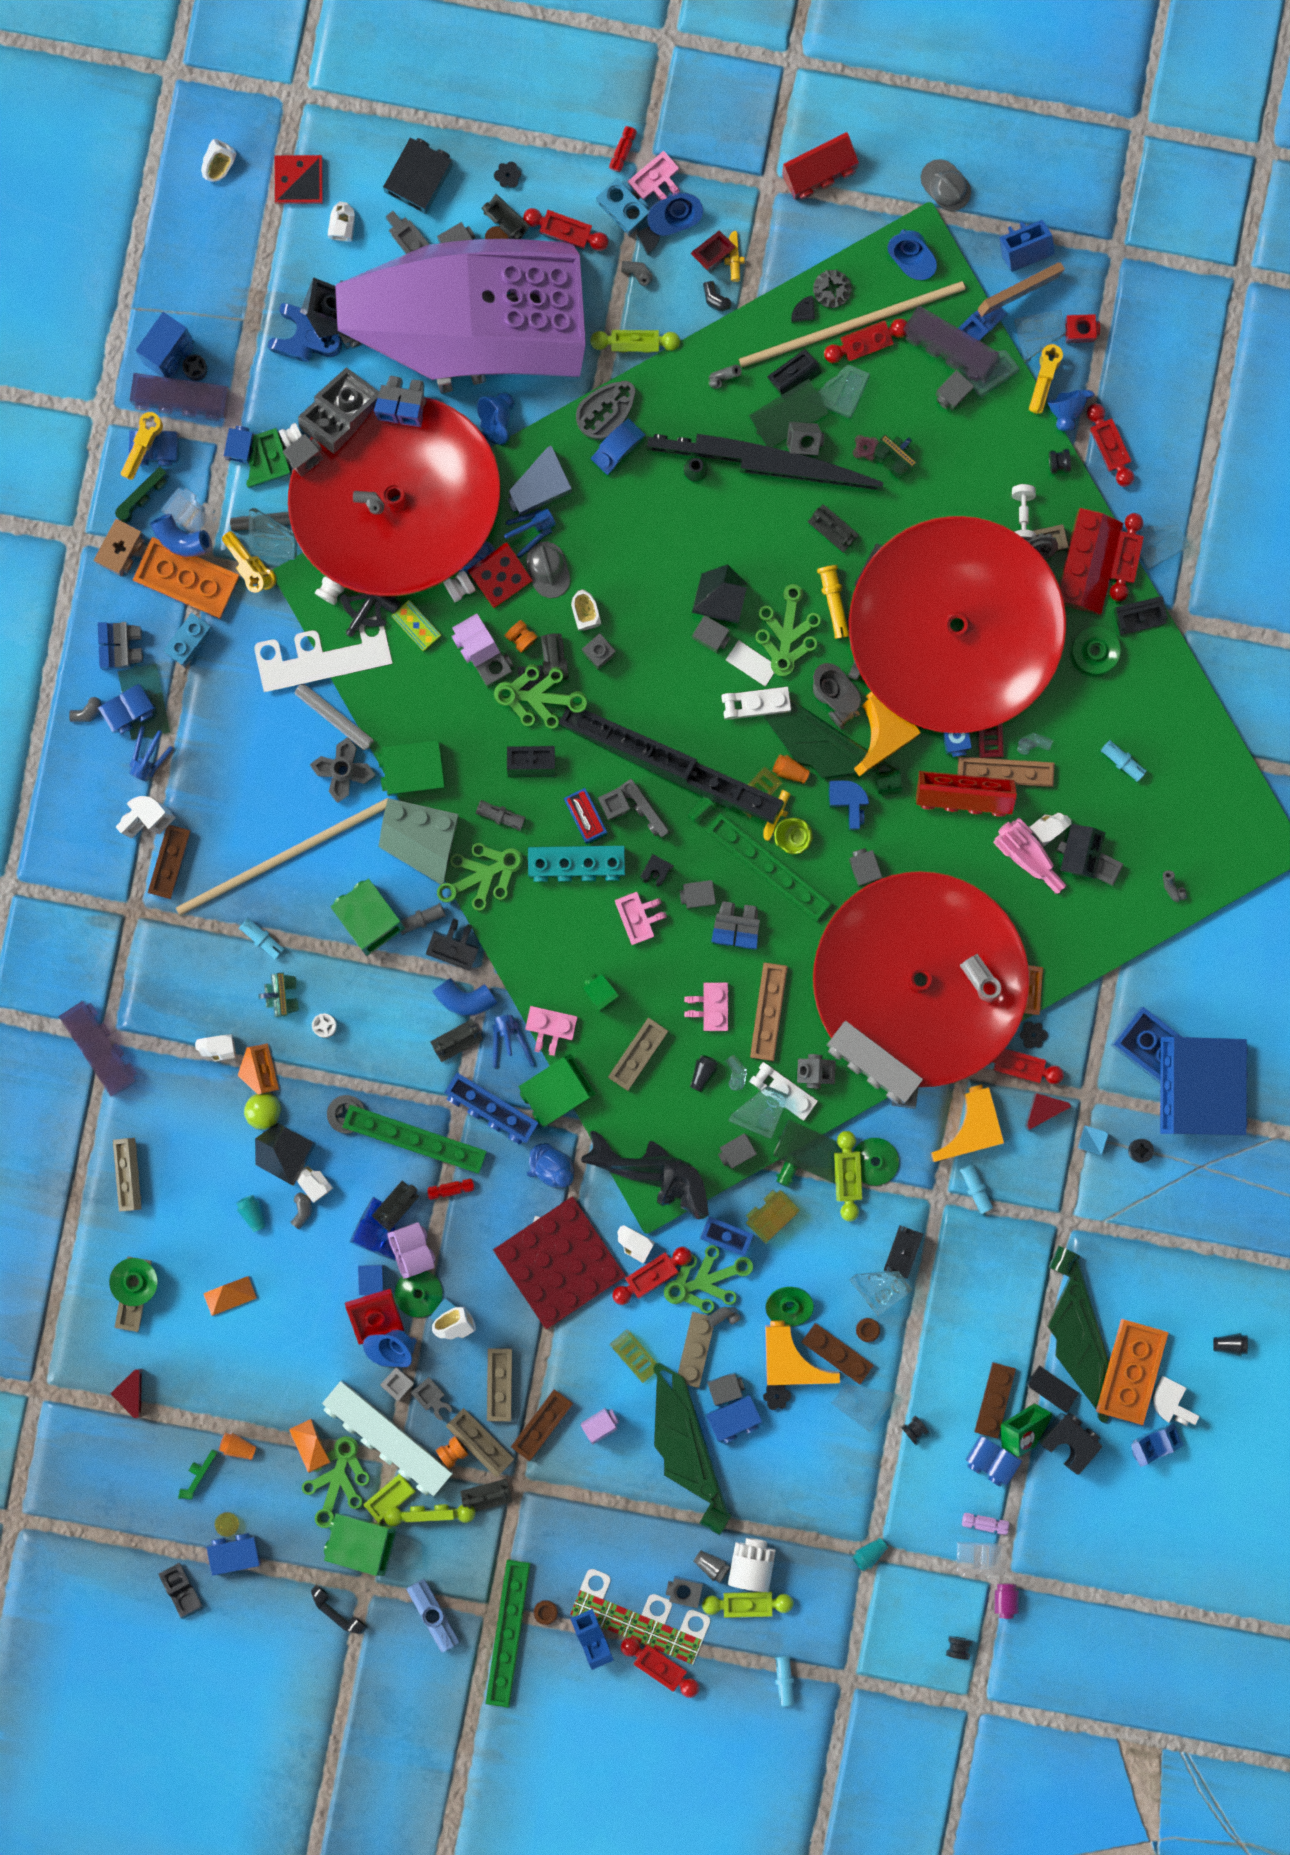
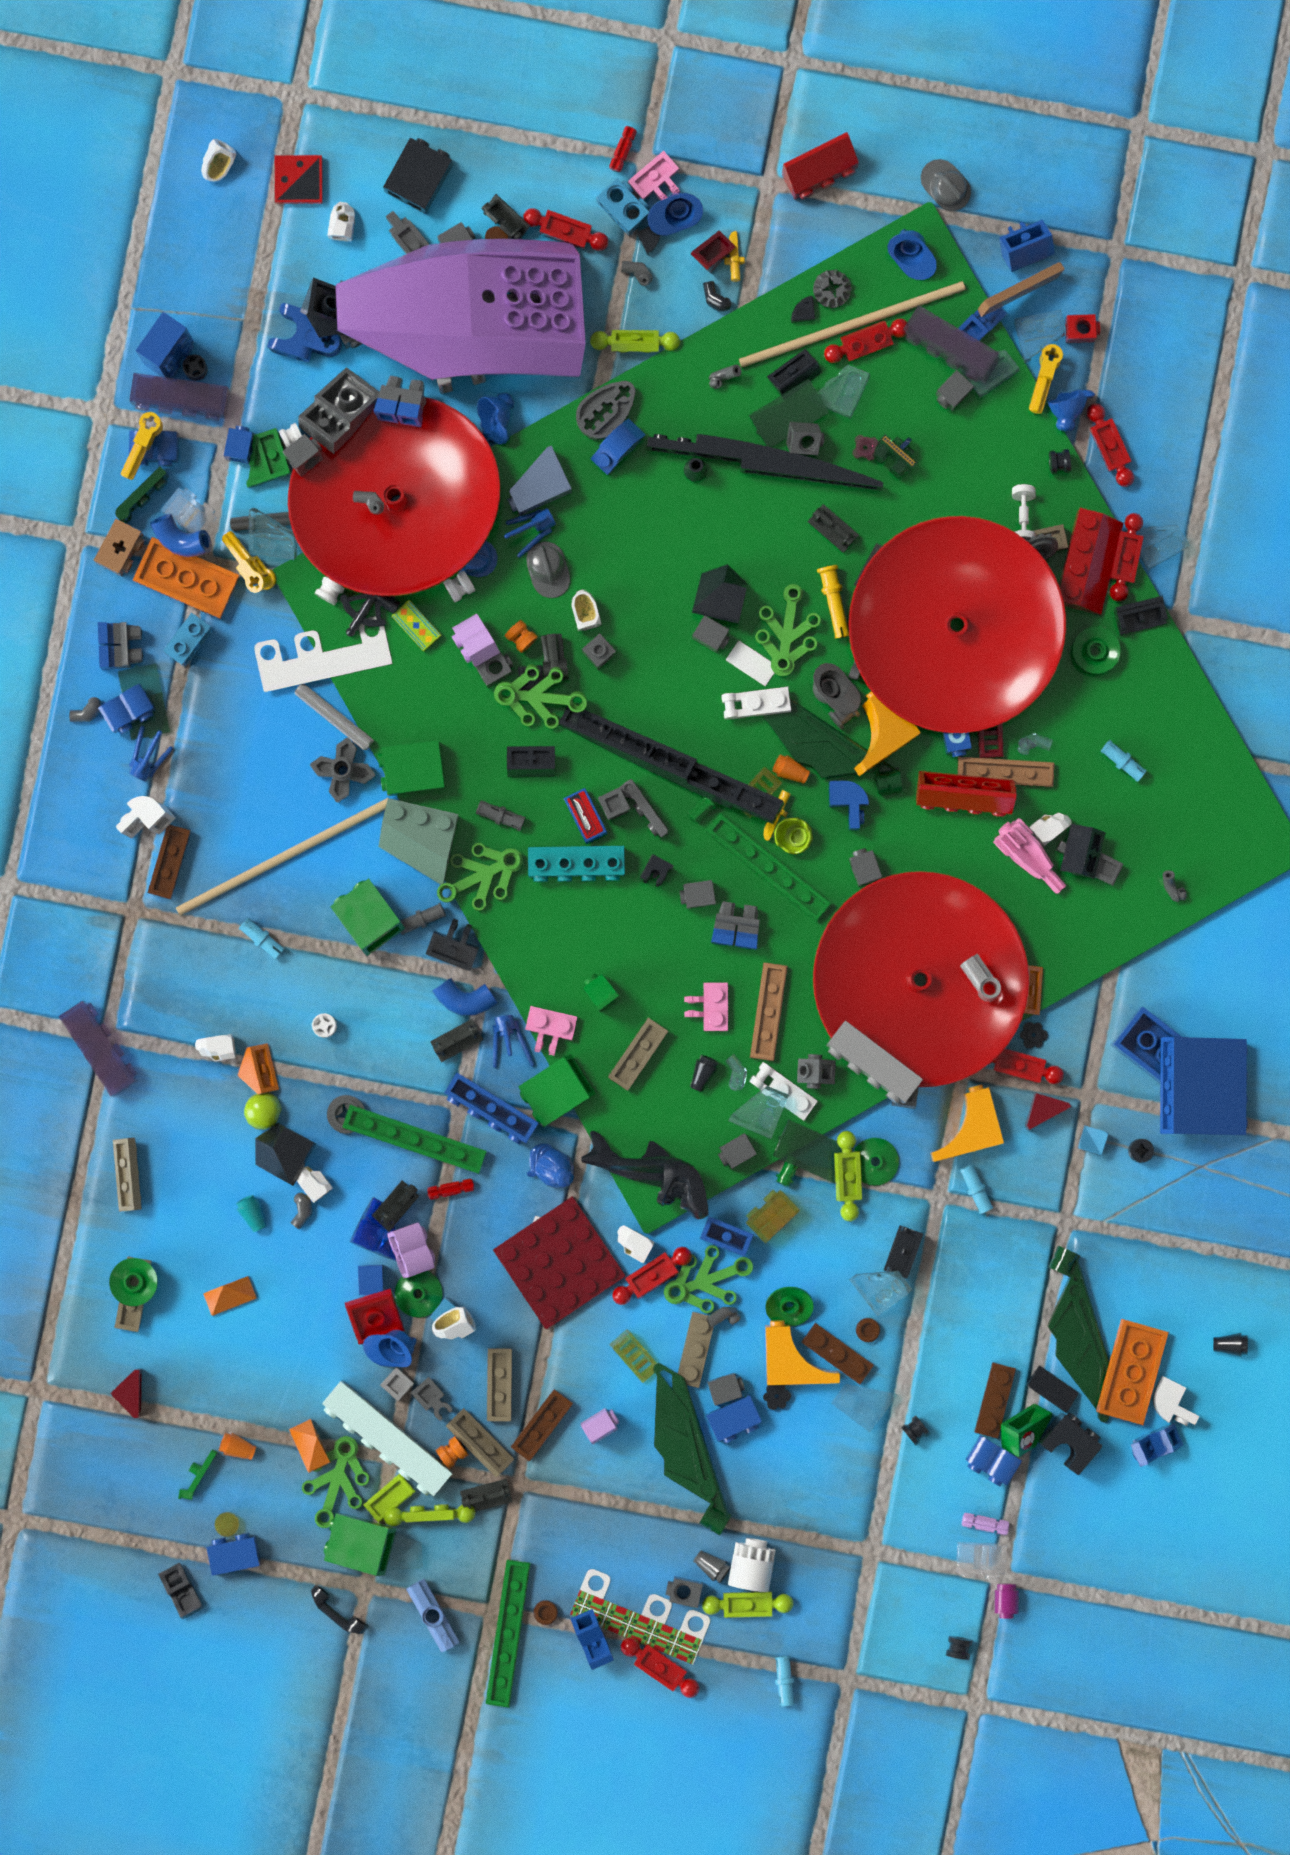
(276, 994): clear green hips -> none
(500, 575): red tile -> none
(504, 169): black plant -> none
(635, 919): bright pink hinge -> none
(869, 1554): teal cone -> none

